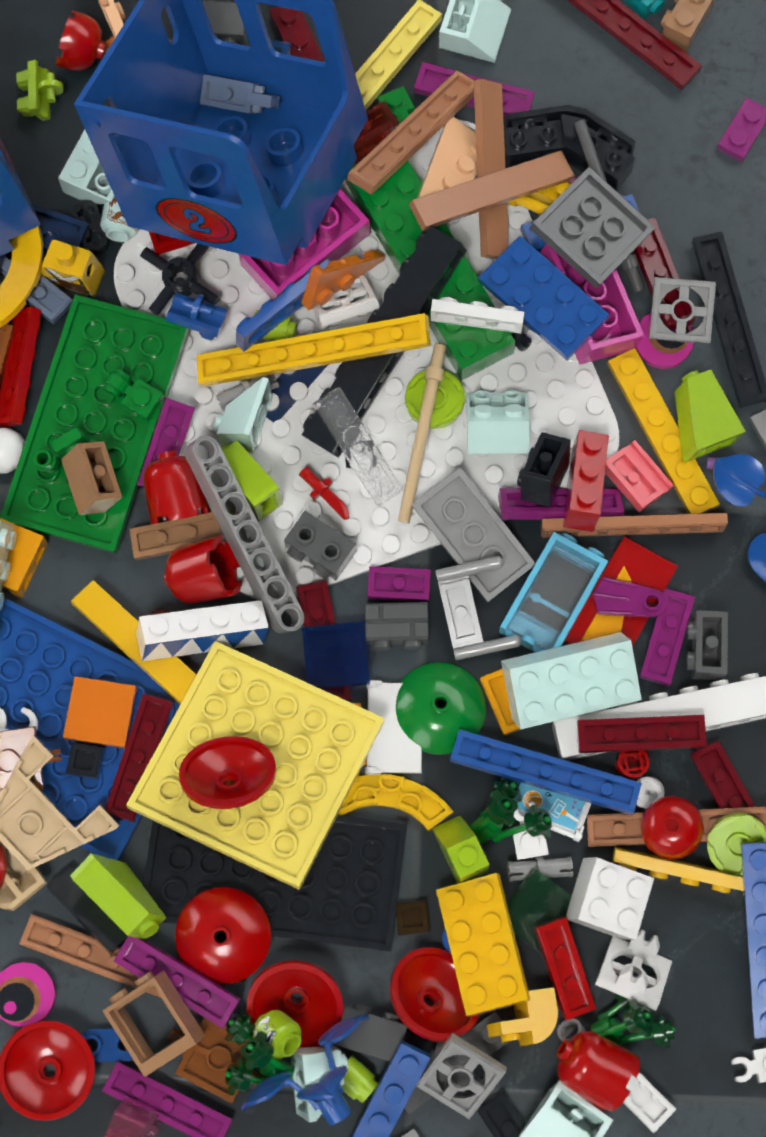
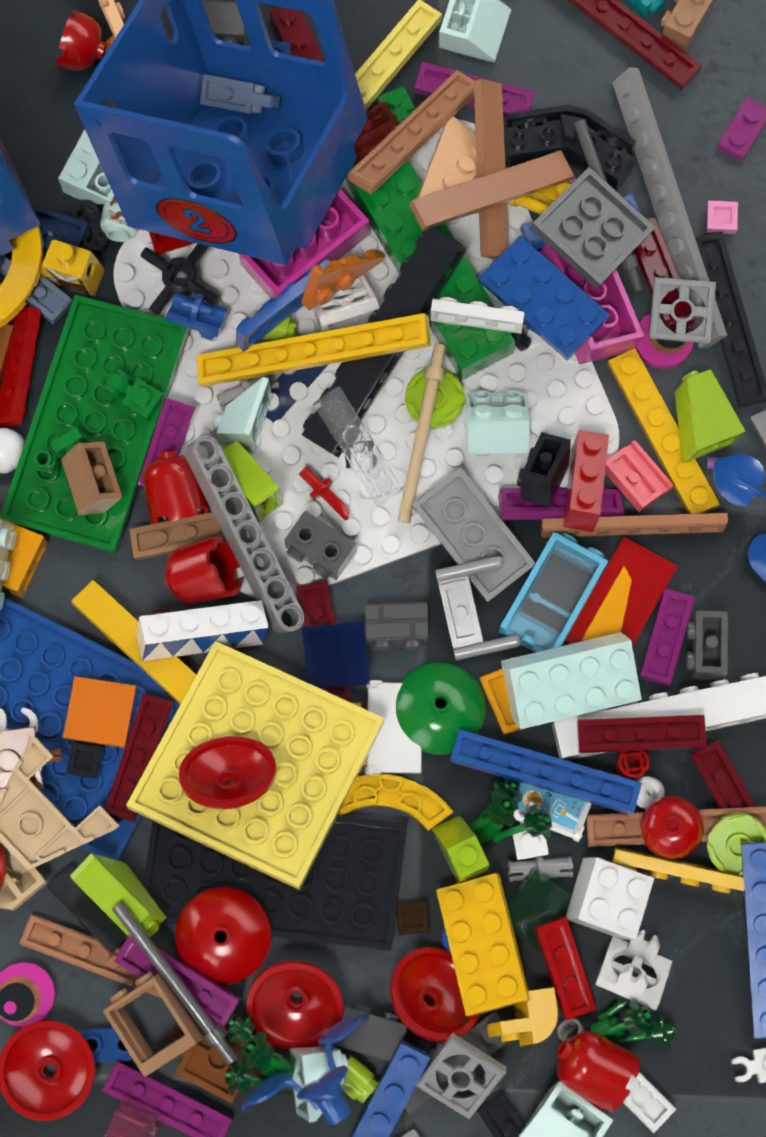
(41, 91): lime hips -> none
(213, 1033): none -> dark grey bar
(281, 1033): lime head -> none
(399, 584): magenta plate -> none
(627, 599): magenta piece -> none
(664, 190): none -> light grey plate
(722, 217): none -> bright pink plate

